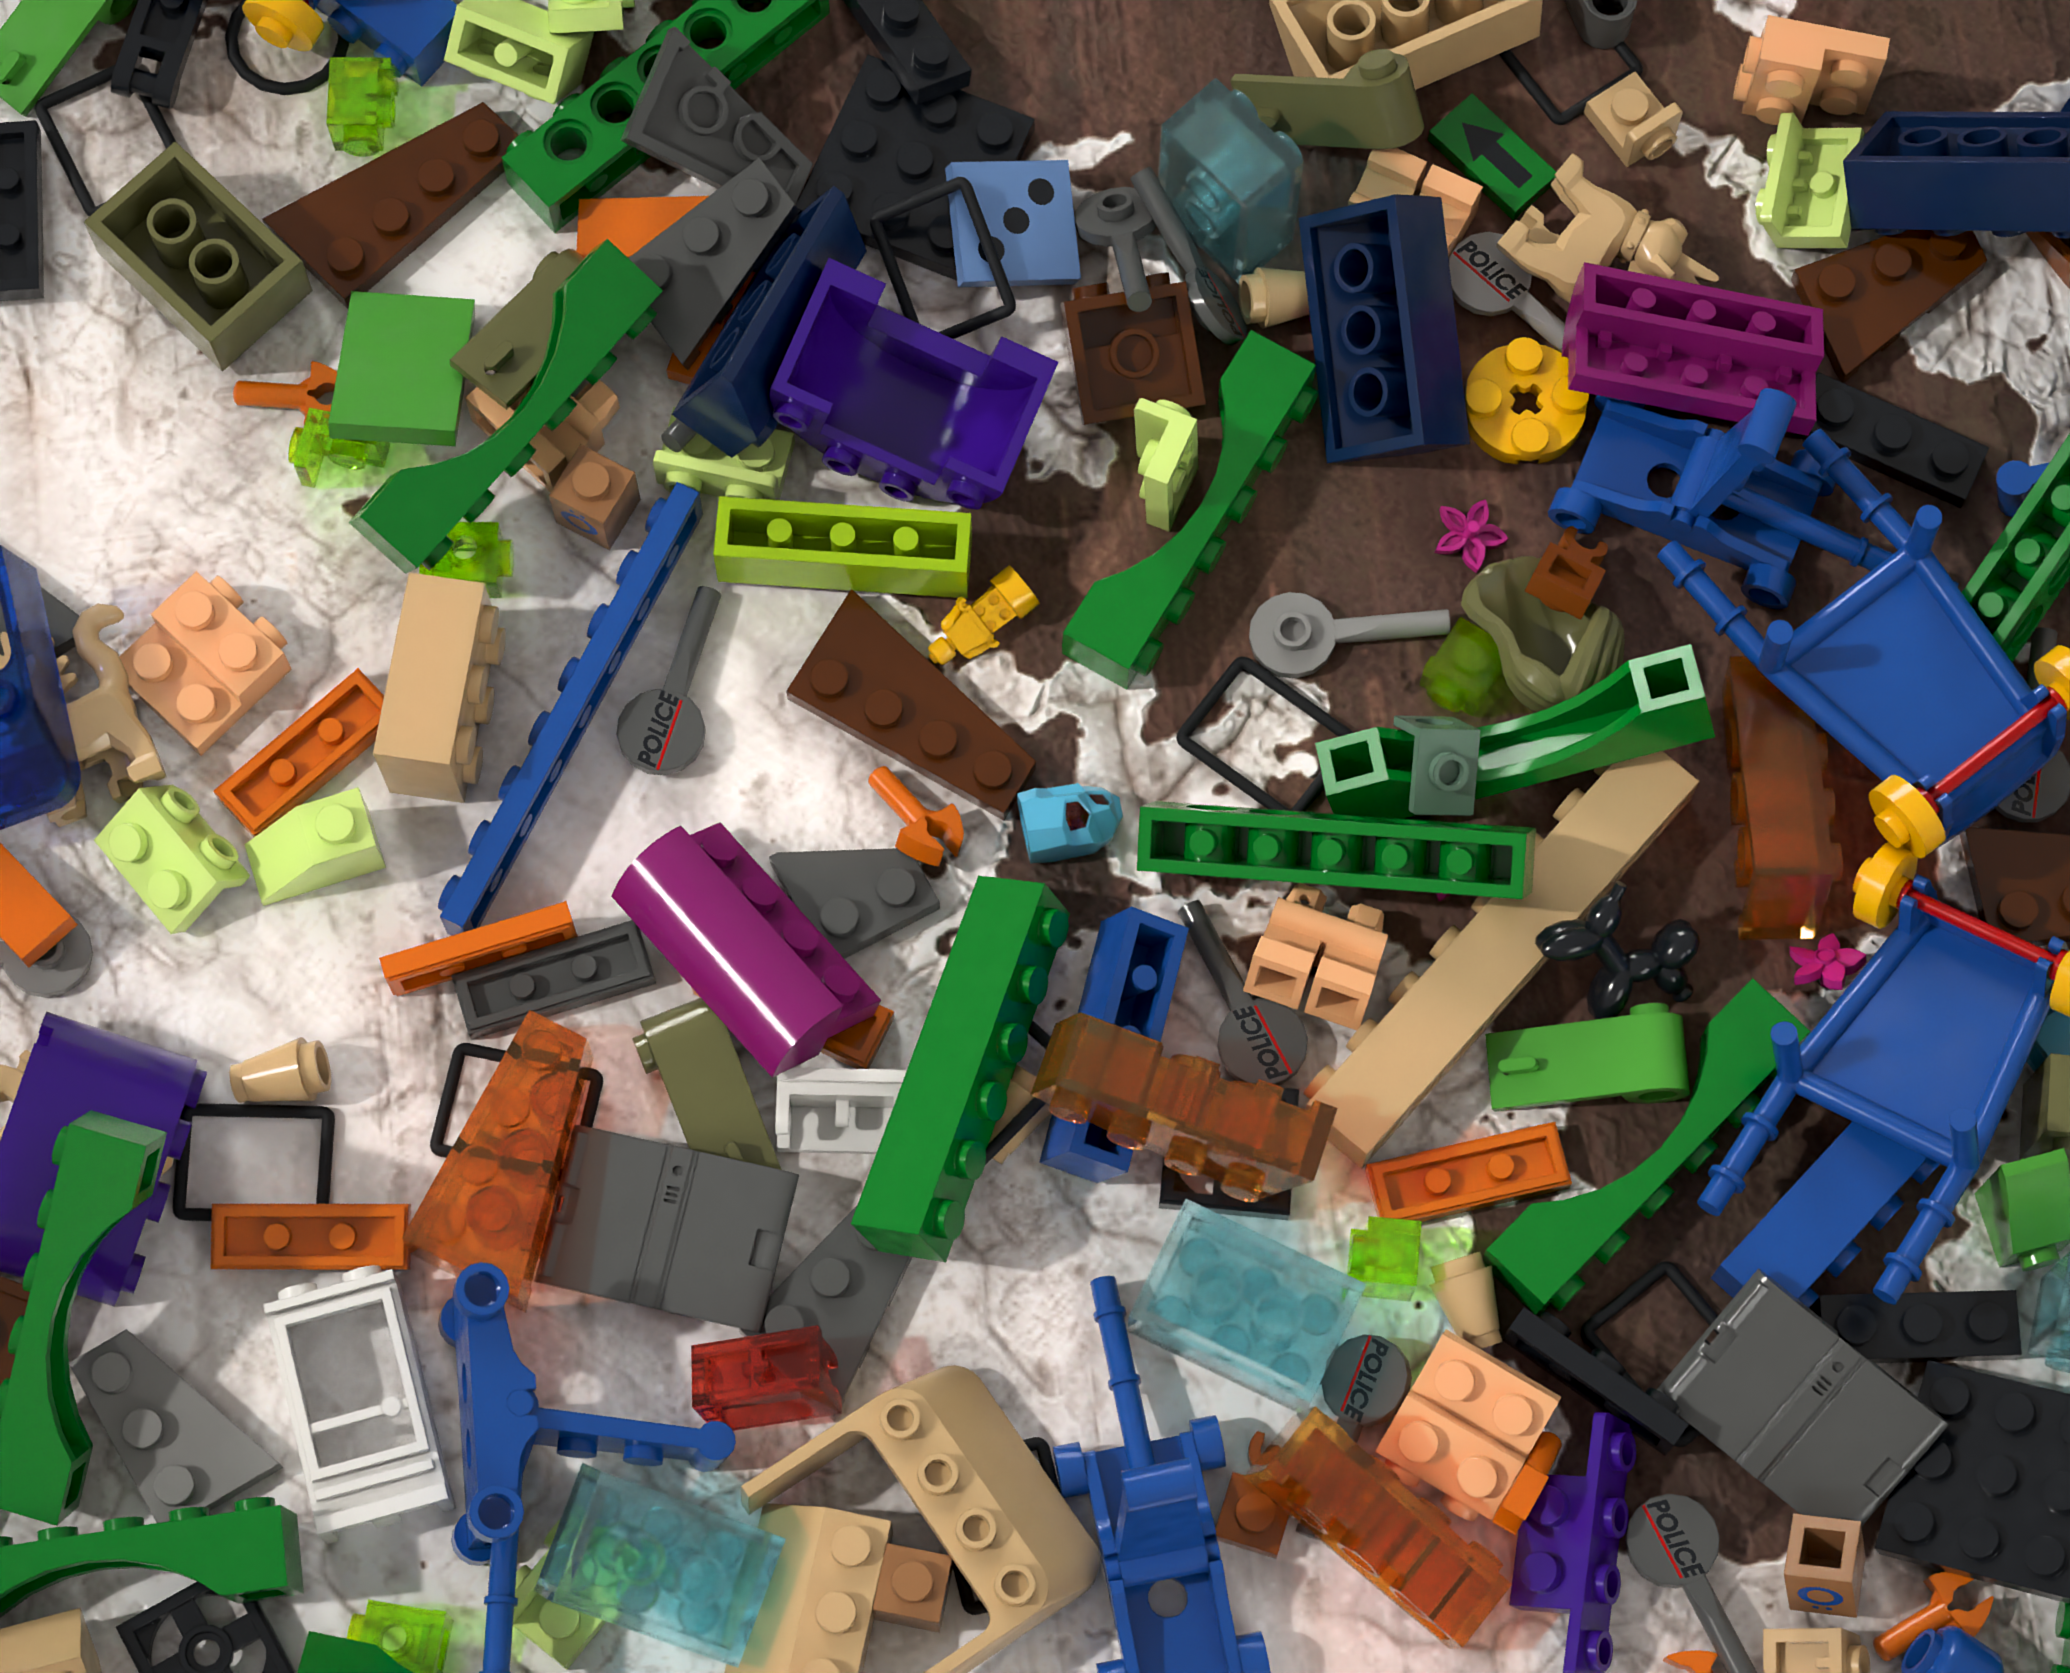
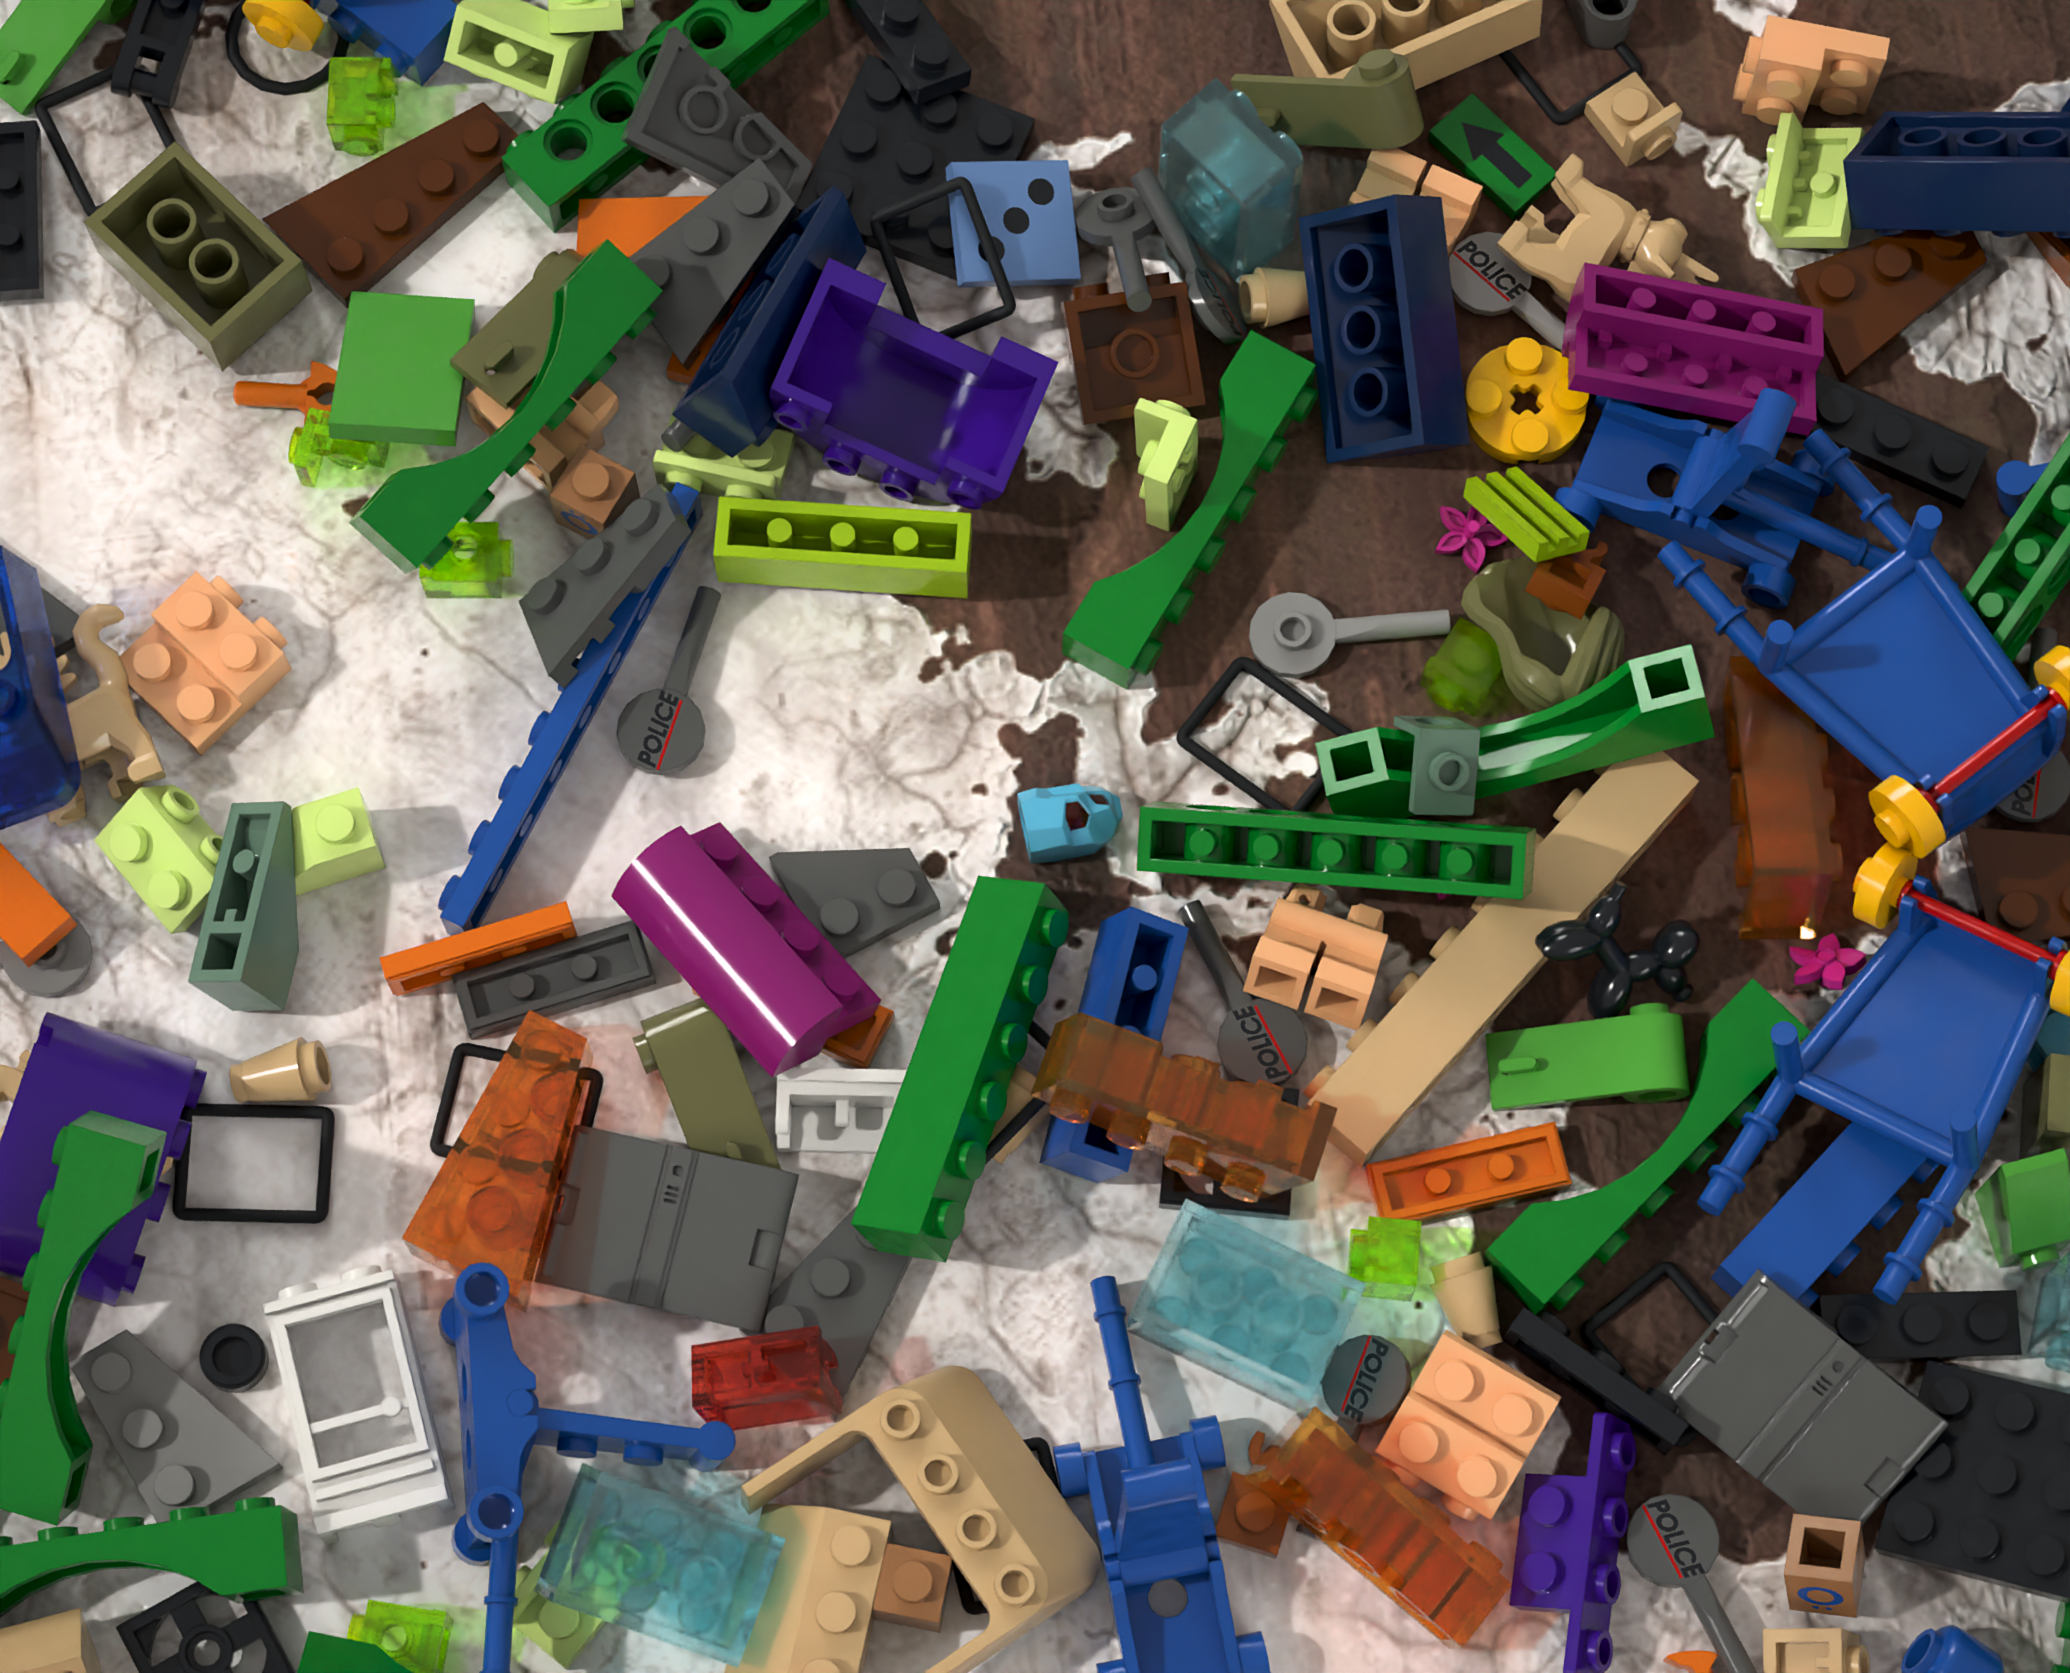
(234, 1358): none -> black tile
(251, 913): none -> sand green slope
(304, 755): orange tile -> none
(309, 1236): orange tile -> none
(438, 688): tan brick -> none
(587, 588): none -> dark grey wing
(901, 704): reddish brown wing -> none
(922, 824): orange bar -> none
(971, 626): yellow piece -> none
(1526, 514): none -> lime tile
(1528, 1483): orange bar -> none
(1934, 1616): orange bar -> none

